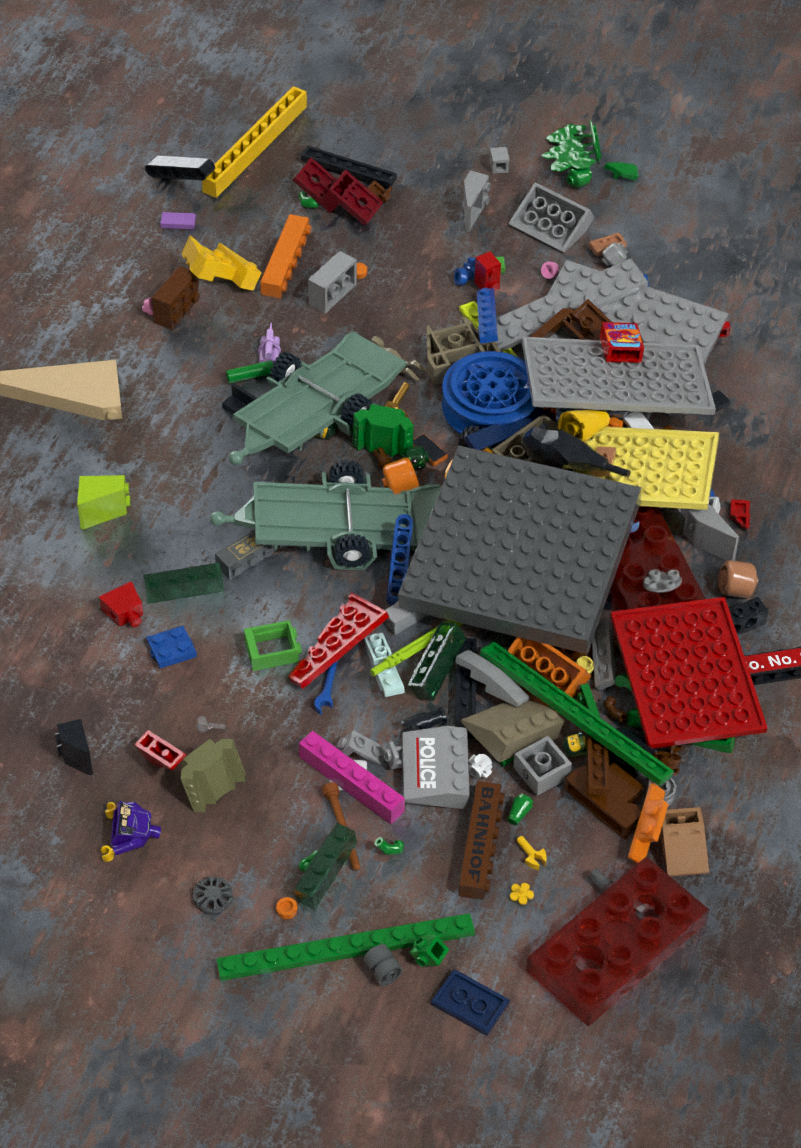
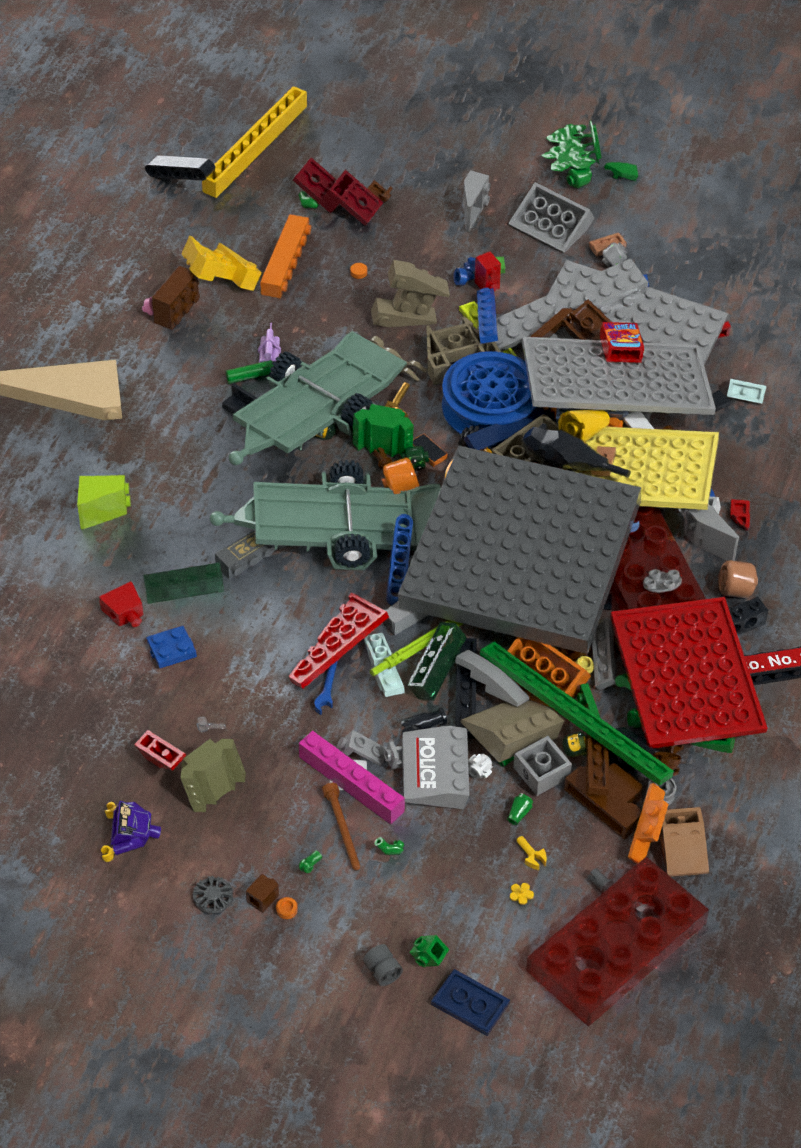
(74, 746): black slope -> none
(178, 220): medium lavender tile -> none
(262, 893): none -> reddish brown brick
(270, 632): bright green window -> none
(325, 866): clear green brick -> none
(332, 282): light grey brick -> none
(341, 947): green plate -> none
(355, 168): black plate -> none
(413, 298): none -> dark tan wedge
(480, 840): reddish brown brick -> none
(499, 160): light grey brick -> none
(550, 270): bright pink tile -> none
(609, 704): reddish brown arm -> none
(746, 391): none -> light aqua panel

